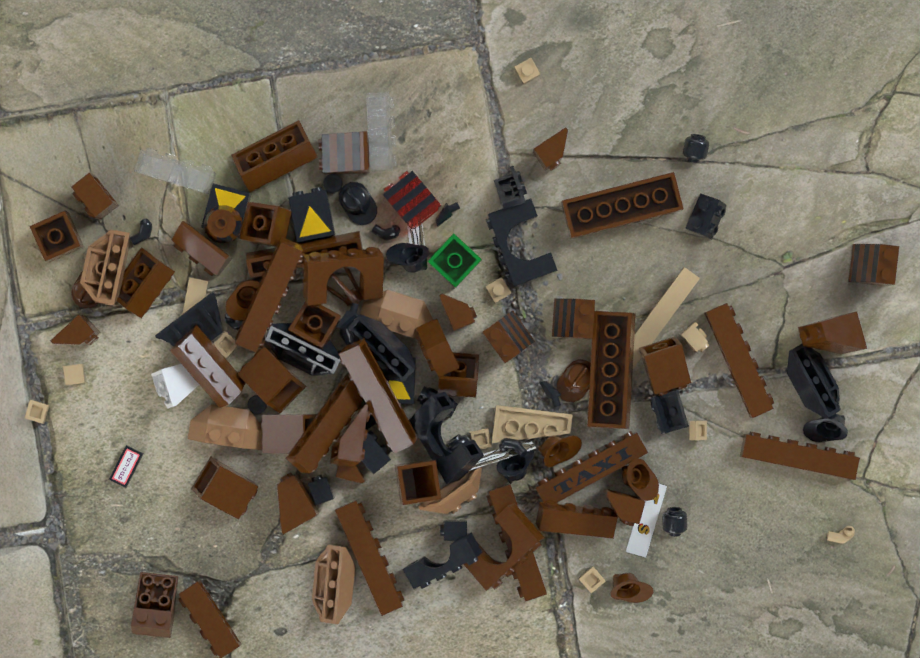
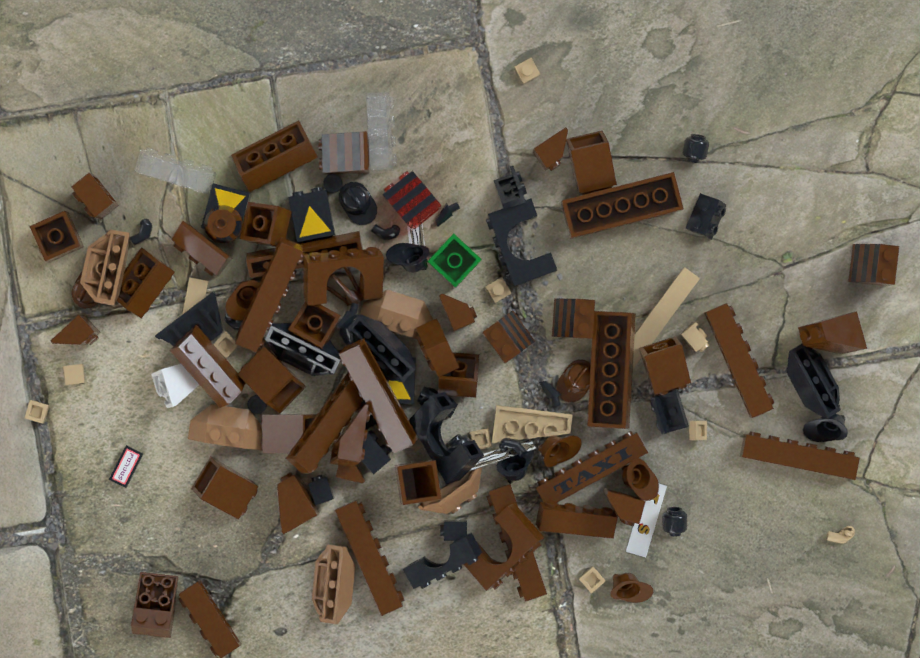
(591, 162): none -> reddish brown slope

